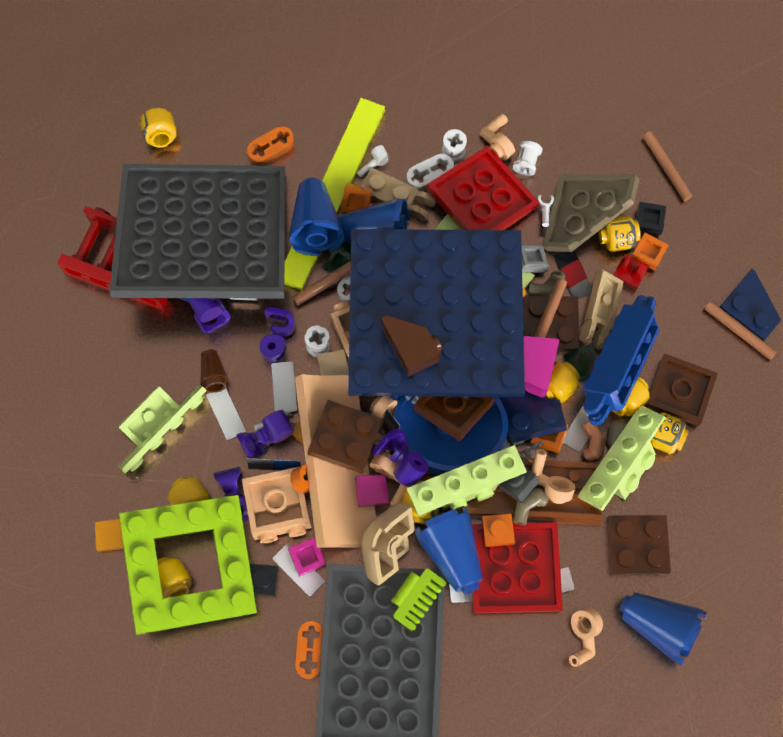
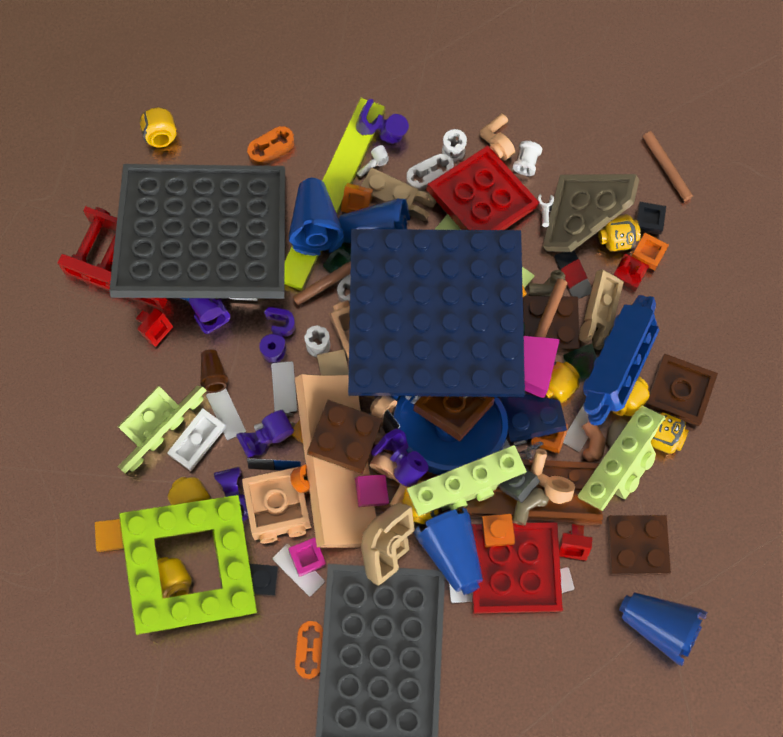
(153, 326): none -> red tile
(196, 439): none -> white plate
(390, 129): none -> dark purple leg
(409, 594): lime piece -> none
(411, 344): reddish brown slope -> none
(534, 259): light grey tile -> none
(575, 544): none -> red tile
(586, 632): light nougat plate -> none
(740, 330): nougat bar -> none
(752, 306): dark blue wing -> none

